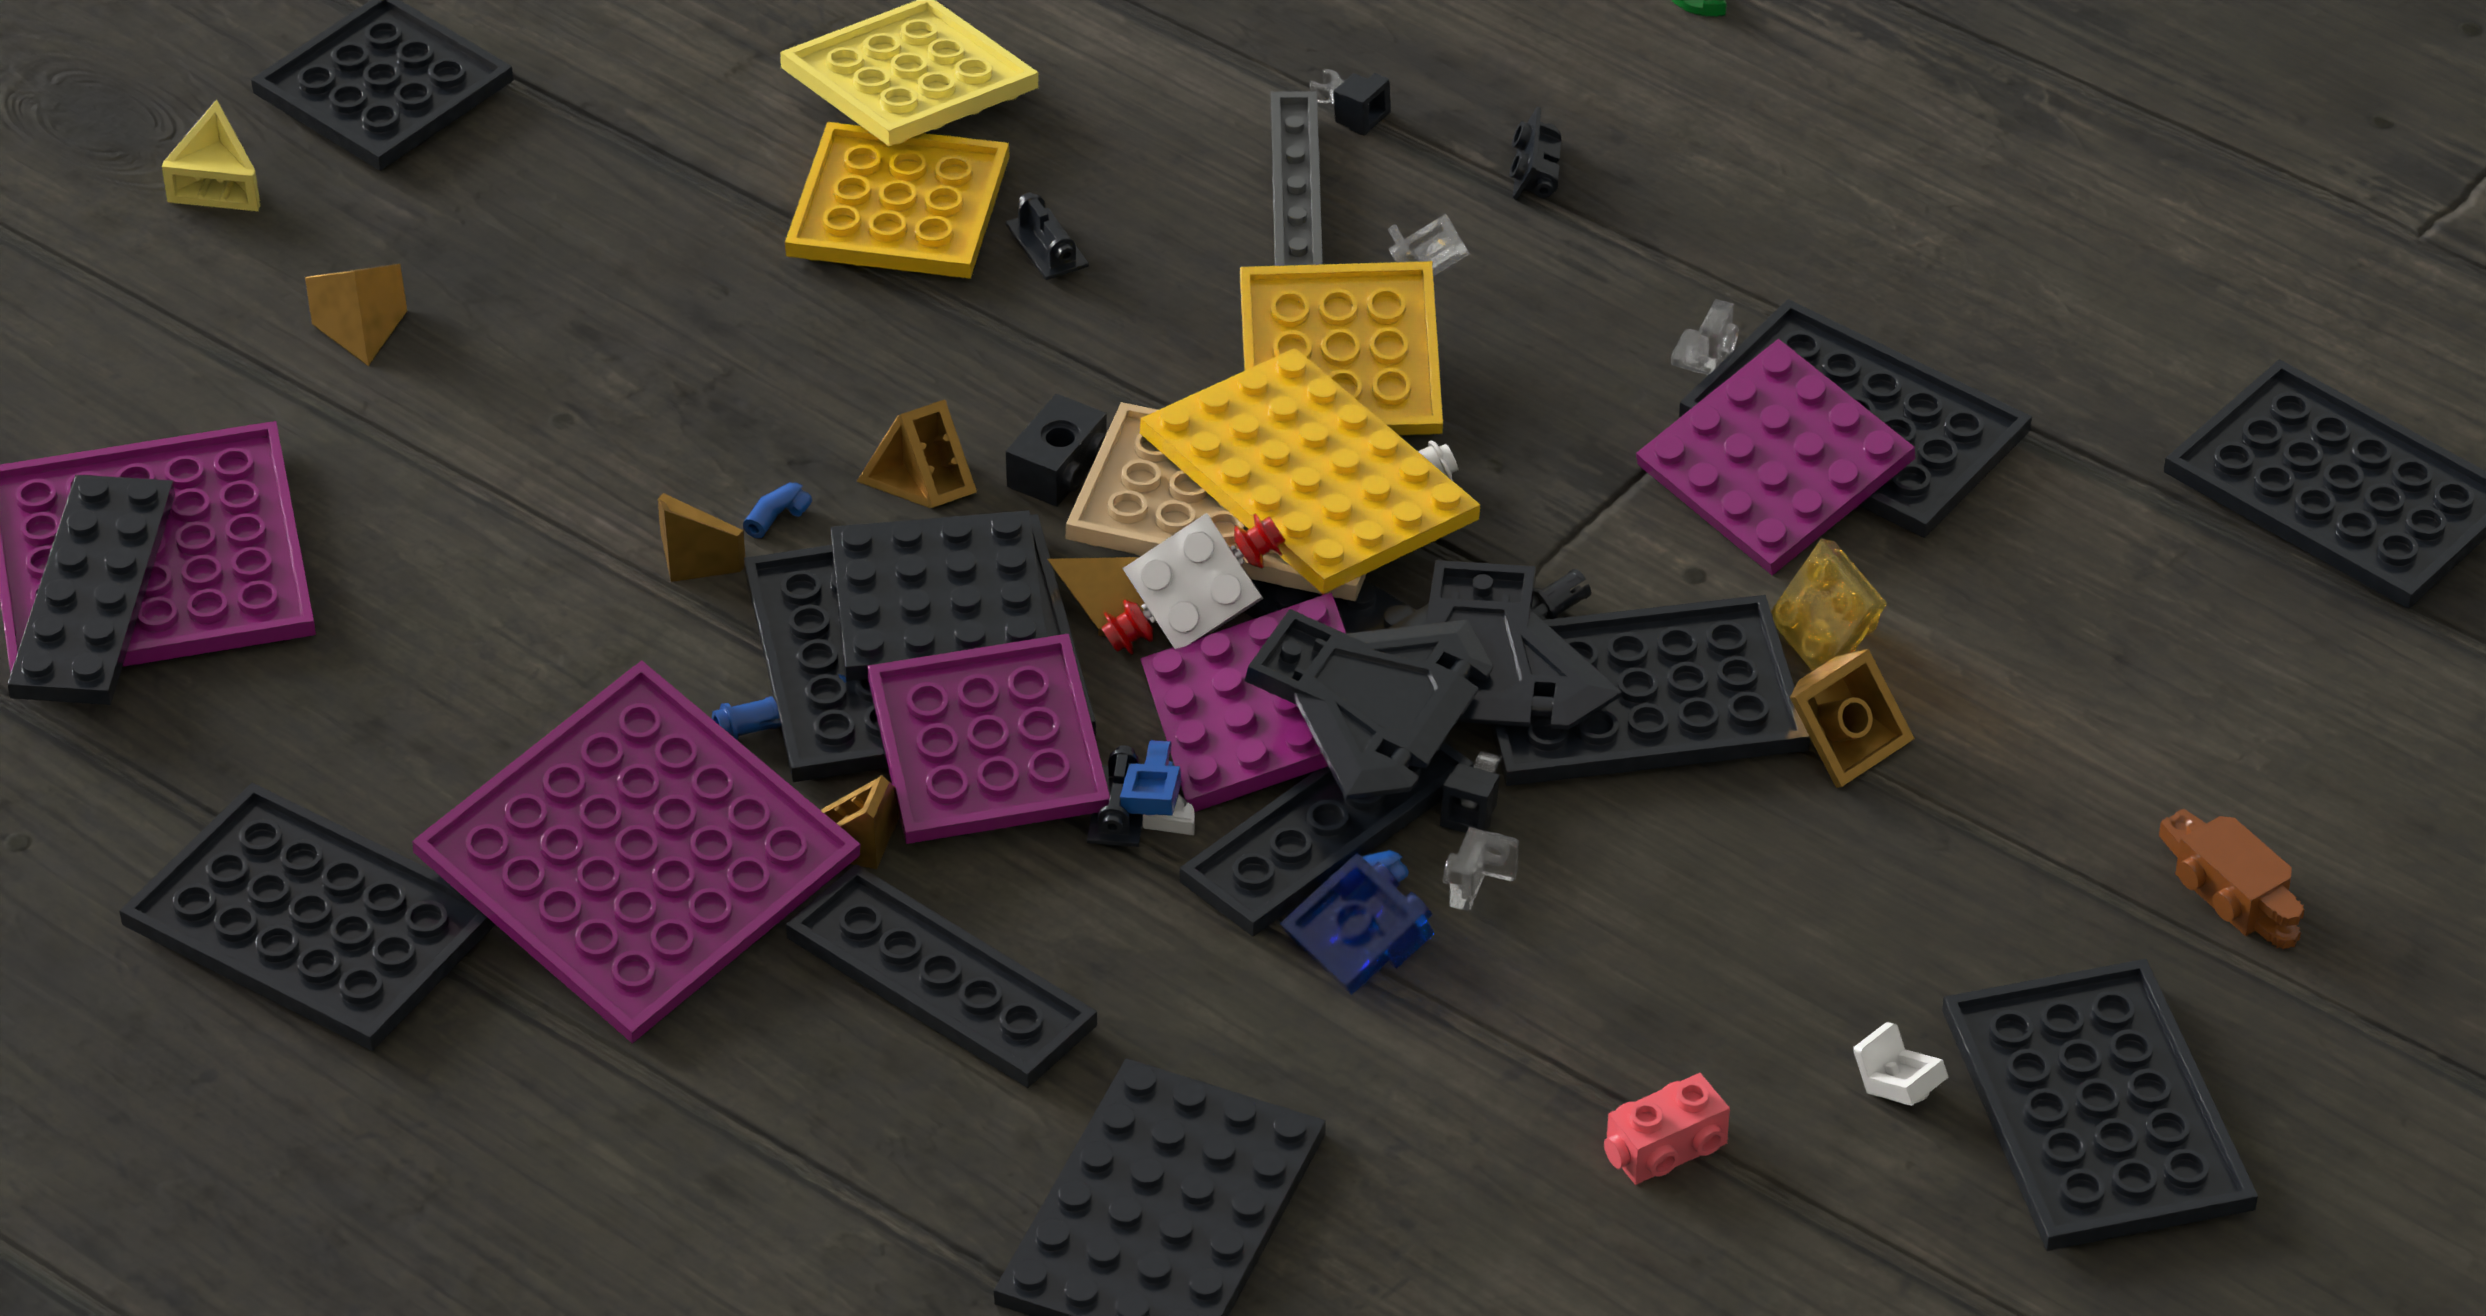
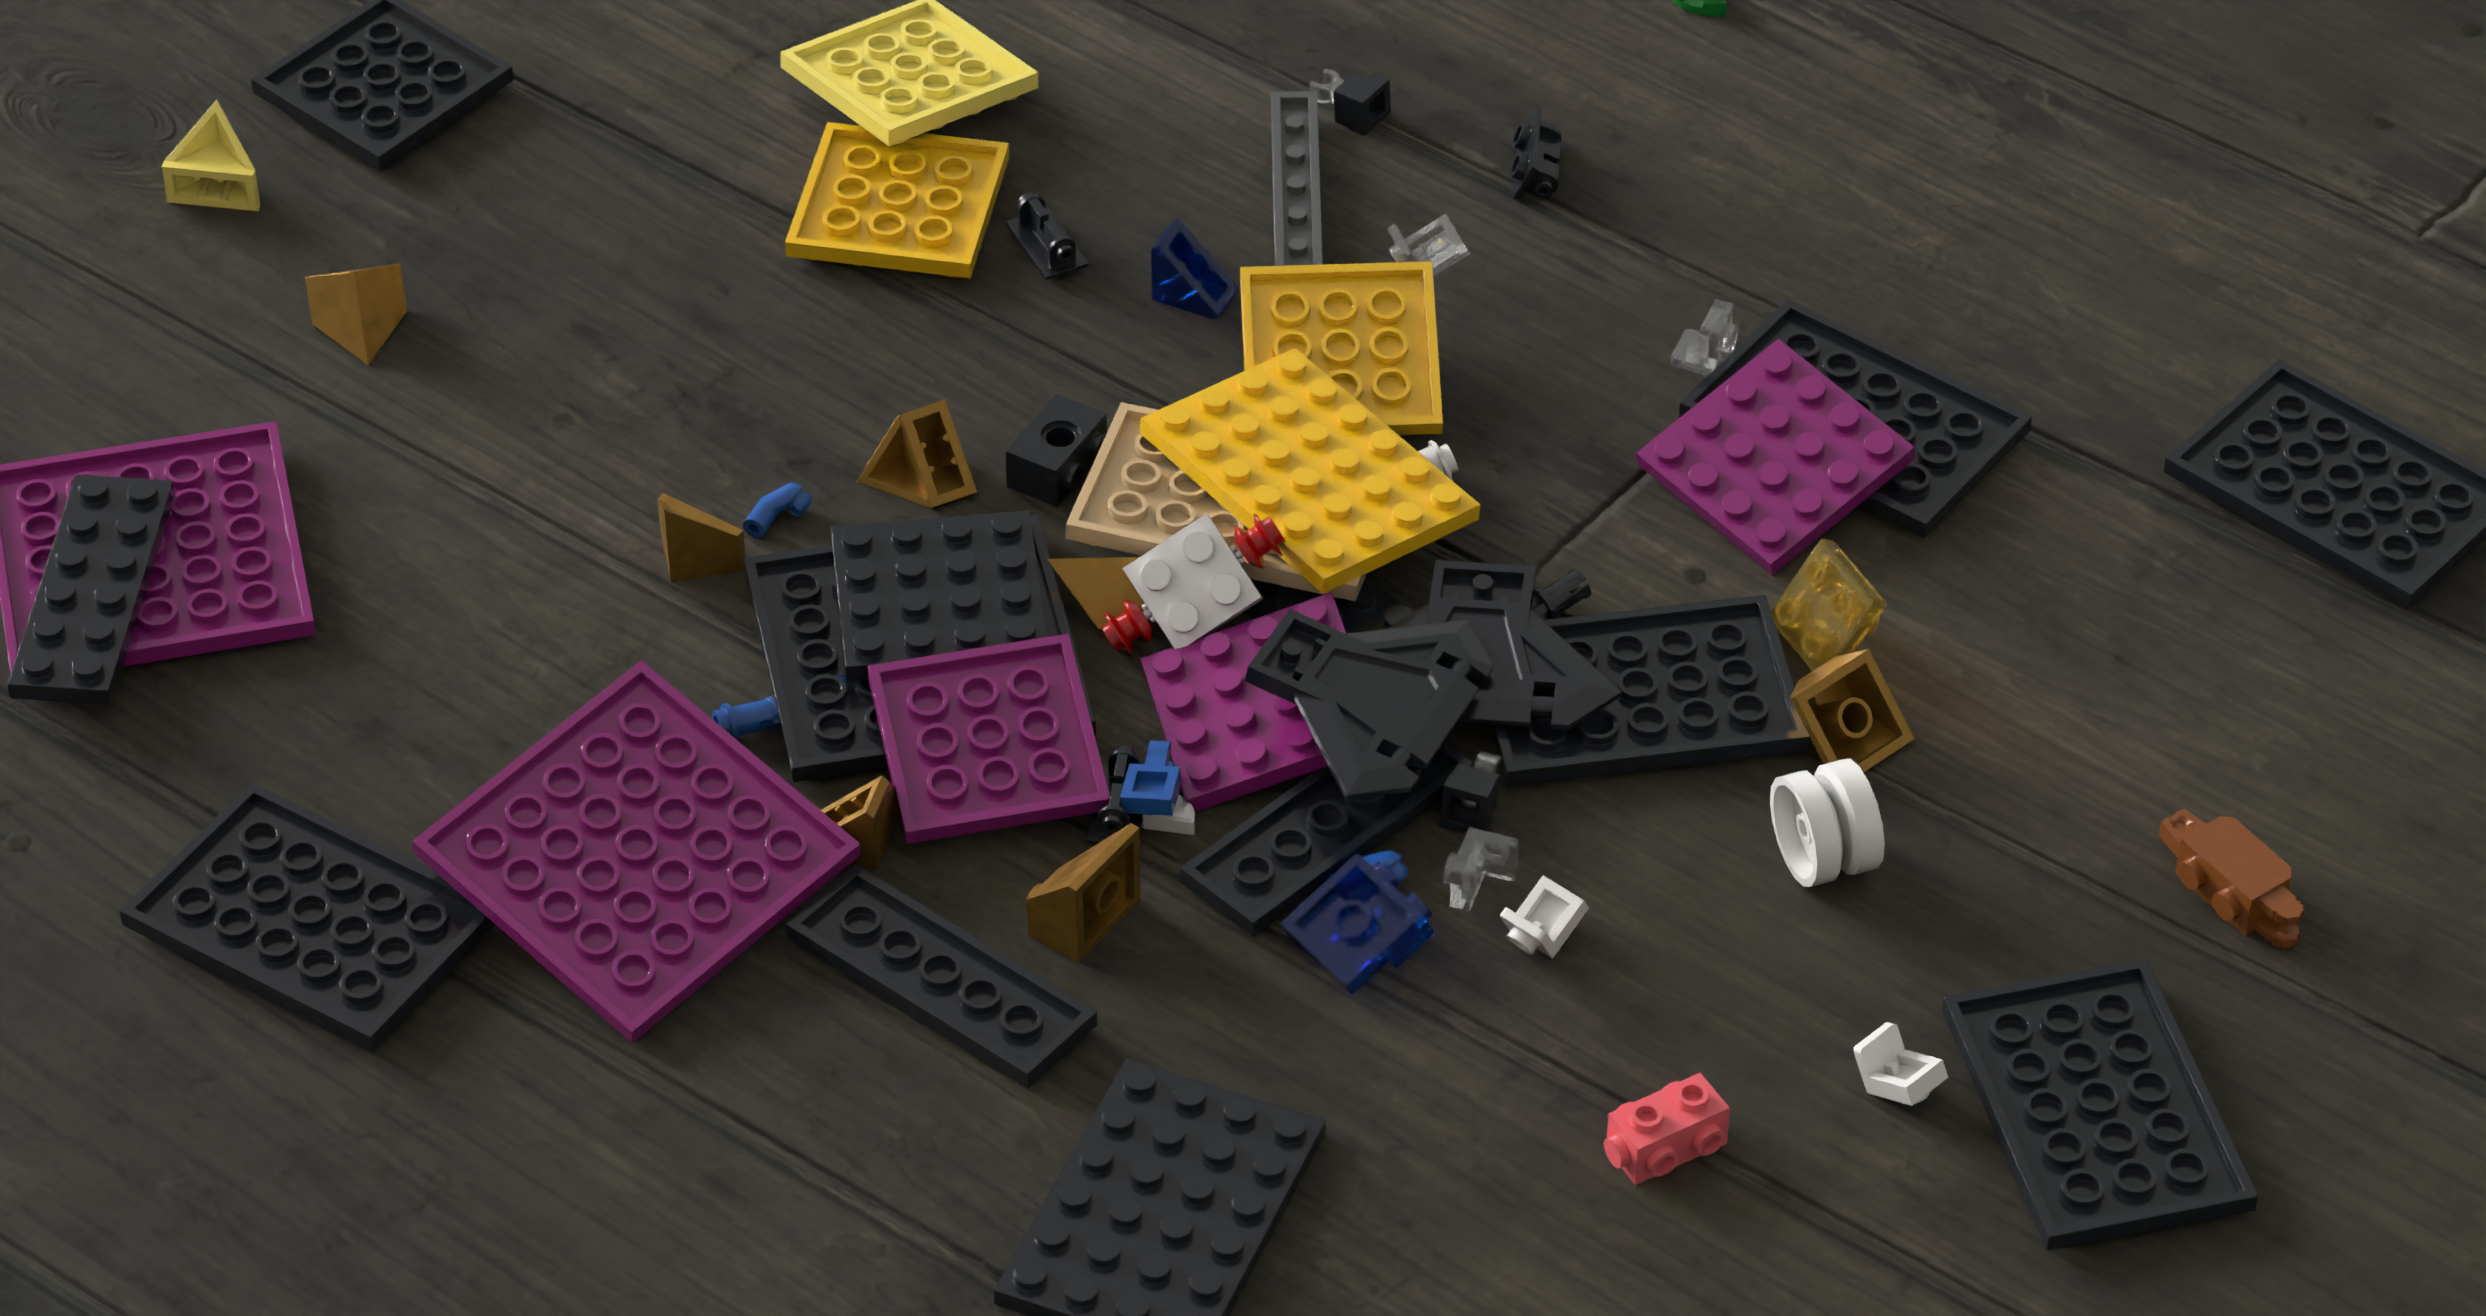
(1087, 895): none -> pearl gold slope
(1187, 274): none -> clear blue slope
(1544, 918): none -> white bracket
(1827, 822): none -> white wheel

